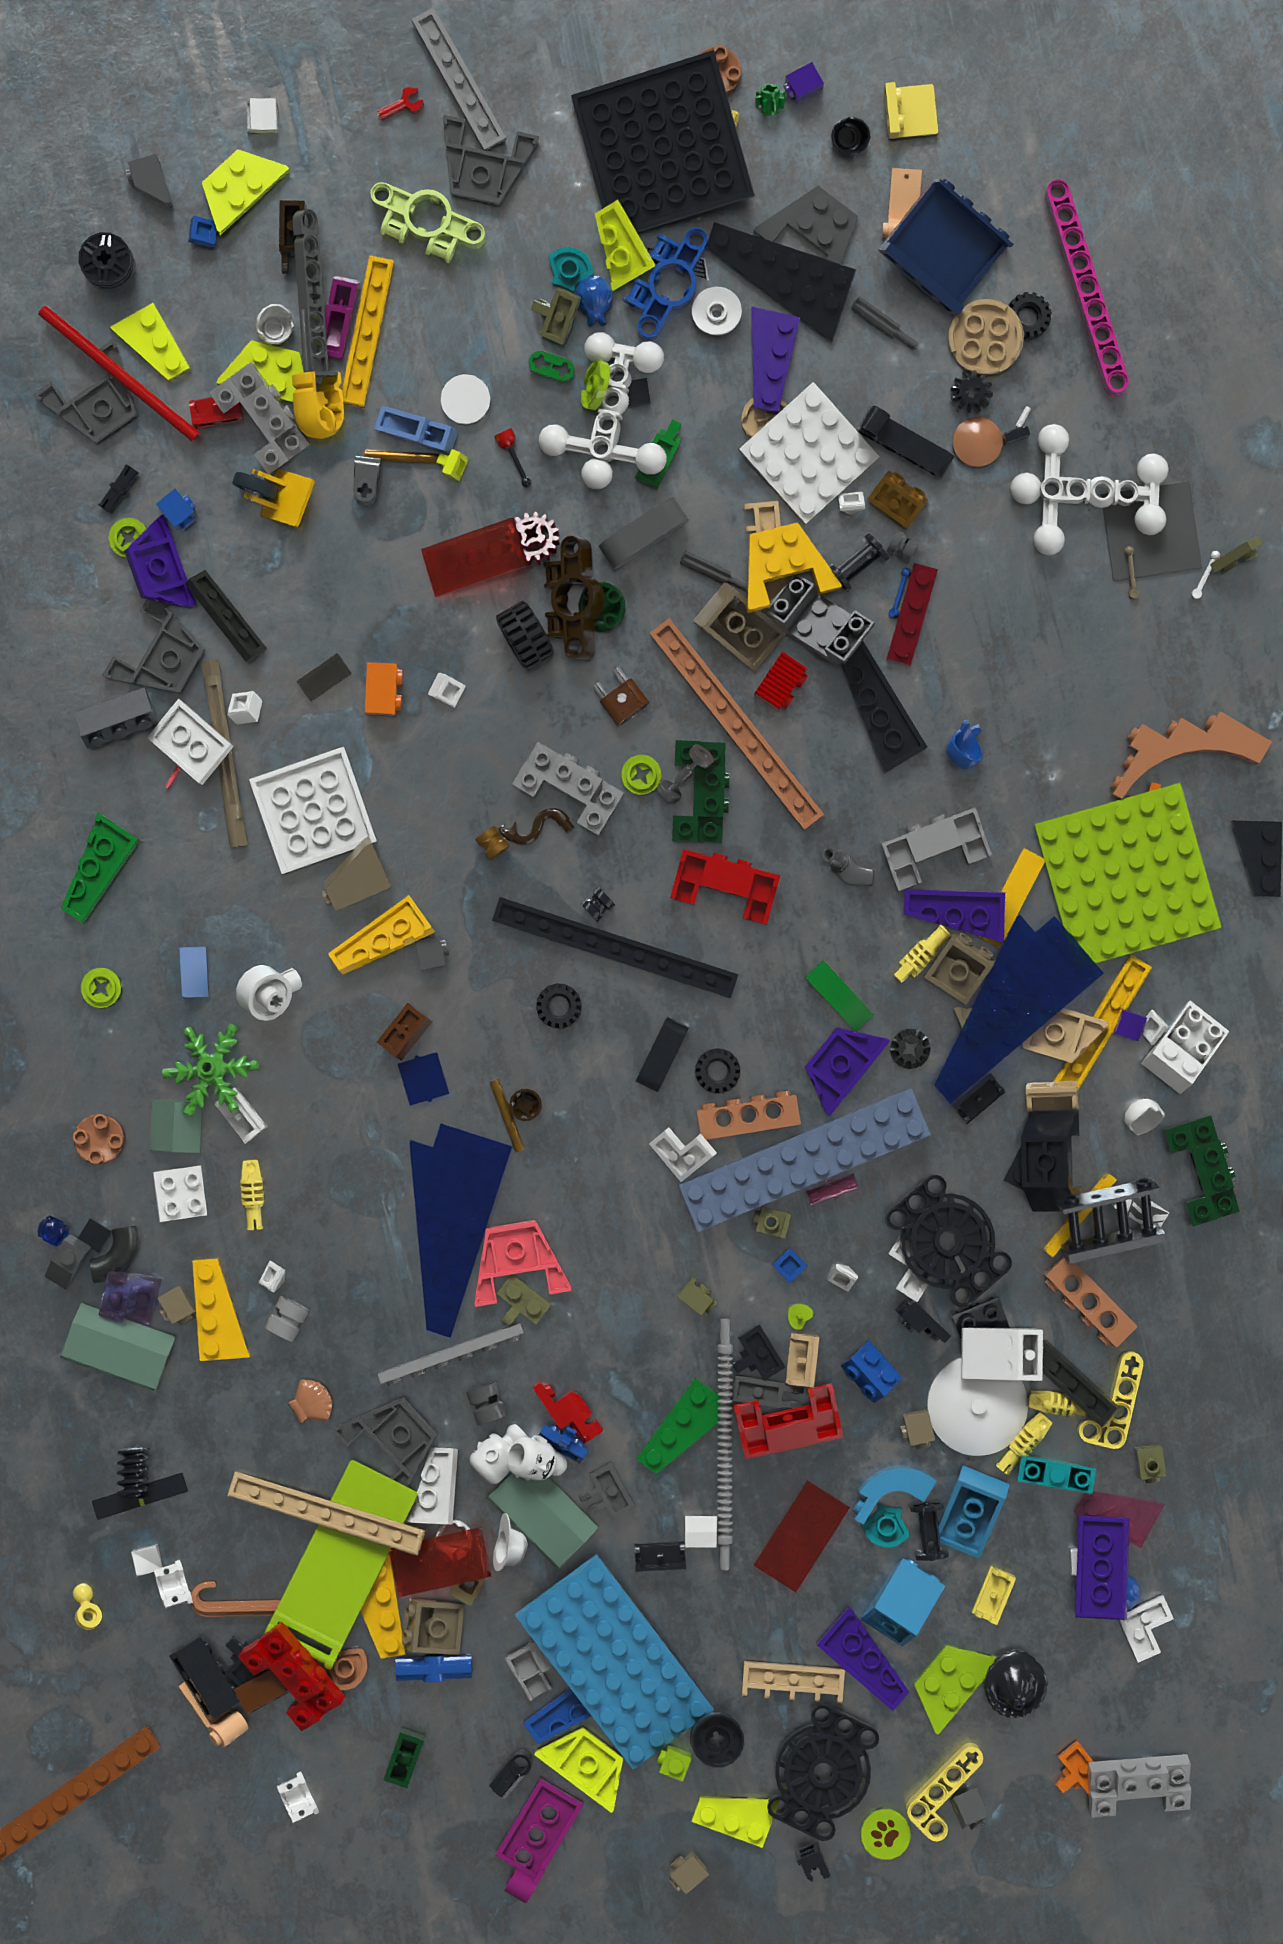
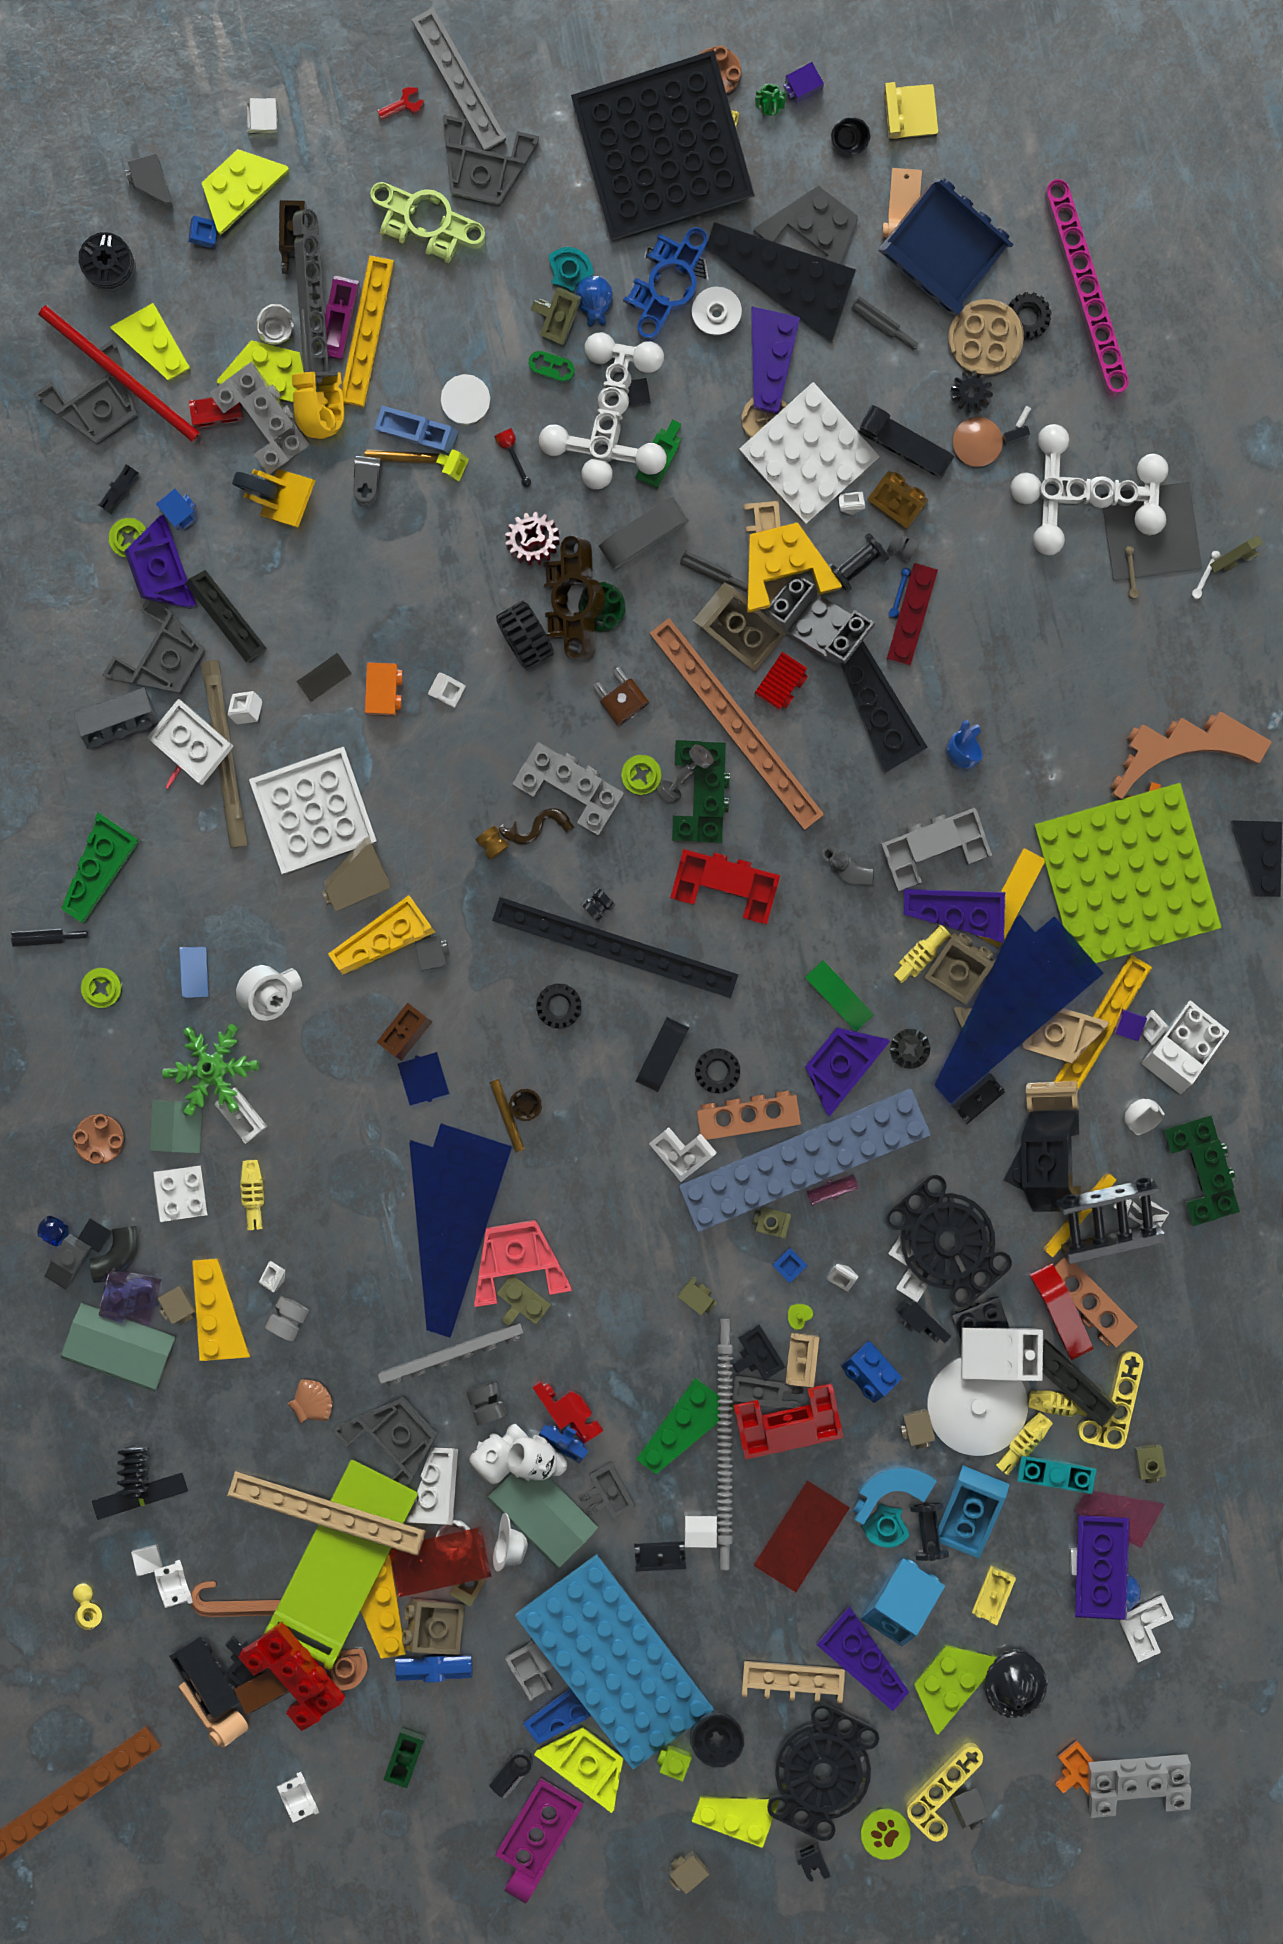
(43, 937): none -> black axle
(474, 557): clear red tile -> none
(597, 383): lime tile -> none
(622, 245): neon yellow wing -> none
(1062, 1311): none -> beam

